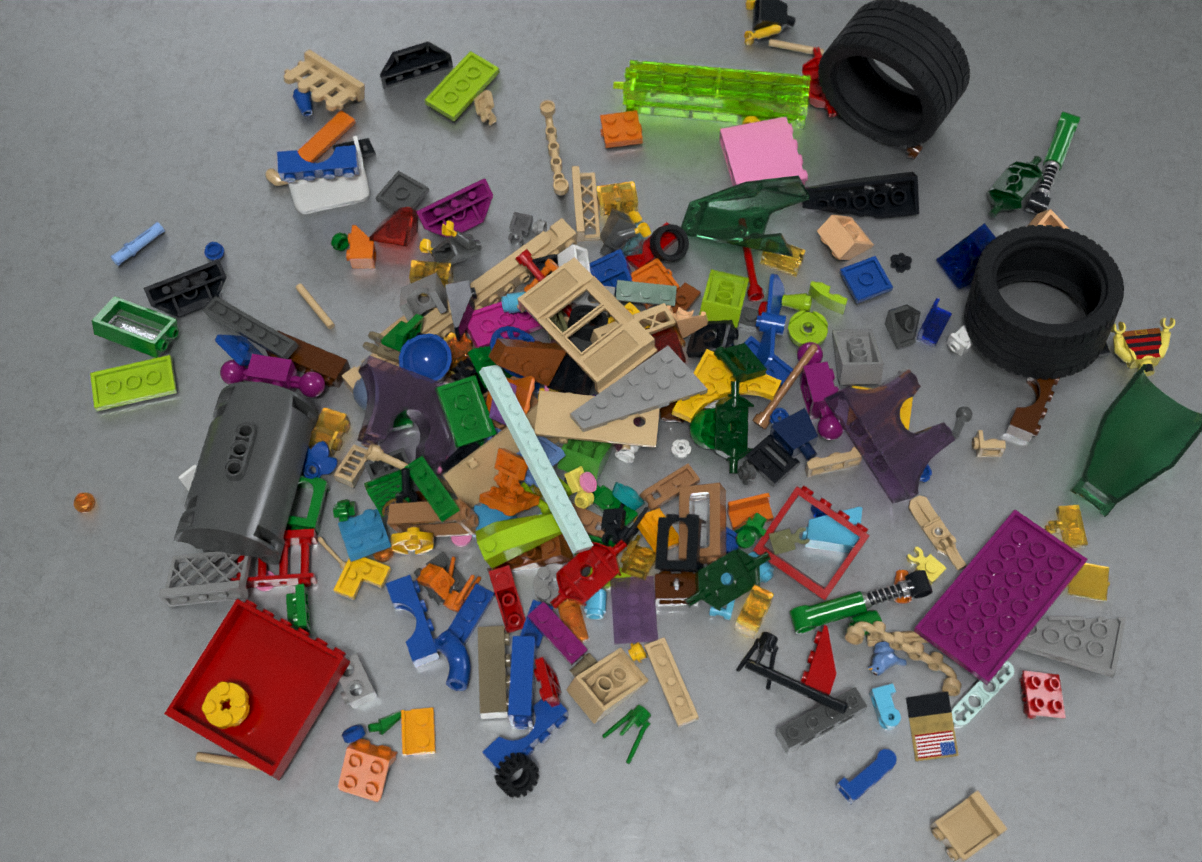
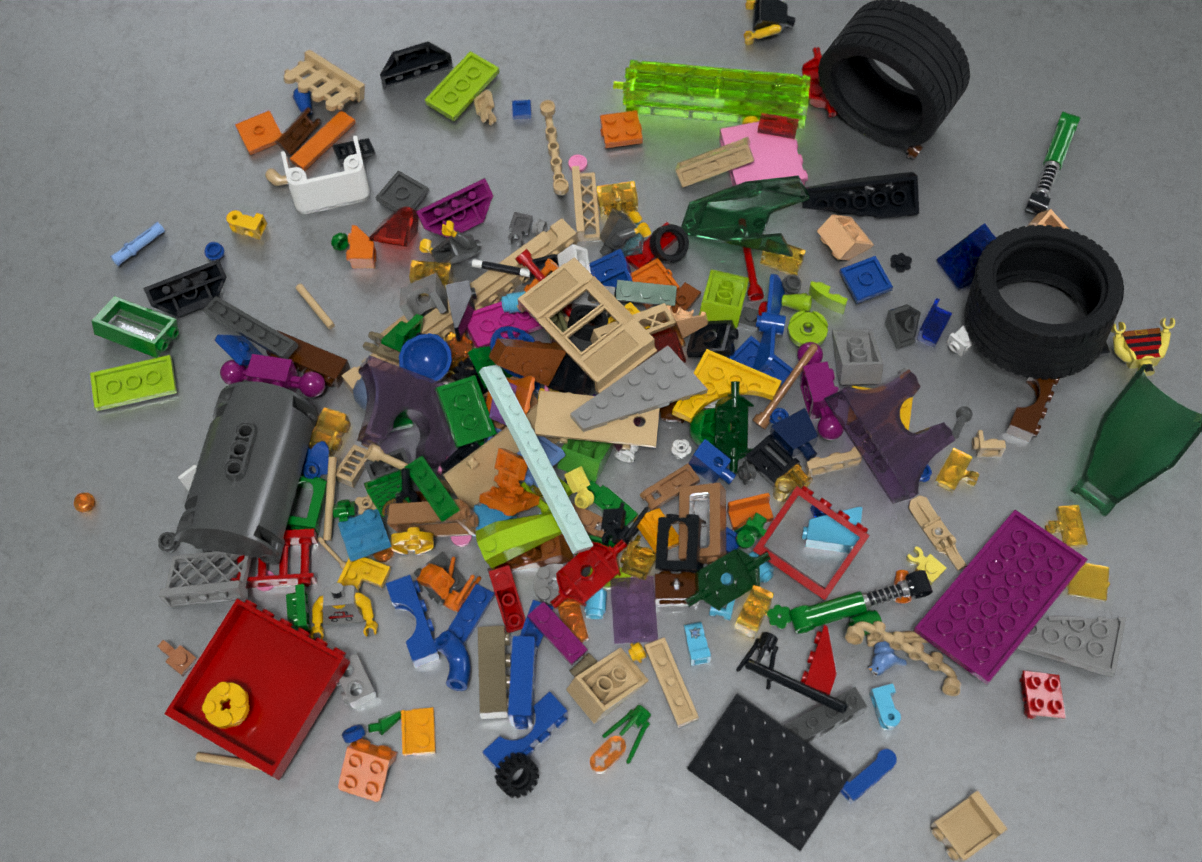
(164, 538): none -> dark grey plate
(179, 659): none -> nougat plate
(246, 224): none -> yellow leg
(259, 132): none -> orange plate
(297, 132): none -> reddish brown hinge
(330, 493): none -> tan bar
(341, 163): blue arch -> none
(342, 606): none -> torso
(361, 504): none -> tan plate
(501, 268): none -> black bar
(521, 109): none -> blue tile
(549, 682): red plate -> none
(578, 160): none -> bright pink piece
(588, 482): bright pink piece -> none
(604, 751): none -> clear orange beam
(627, 496): teal hat -> none
(696, 644): none -> medium azure leg
(711, 463): none -> blue torso
(714, 162): none -> tan fence
(741, 362): dark green plate -> none
(769, 771): none -> black plate
(778, 125): none -> clear red plate
(780, 611): none -> green plant
(785, 540): olive plate -> none
(790, 480): none -> clear yellow piece
(792, 46): tan bar -> none
(792, 284): none -> dark grey plate
(932, 726): sticker -> none
(955, 471): none -> clear yellow plate
(984, 697): light aqua beam -> none
(1007, 193): dark green plate -> none

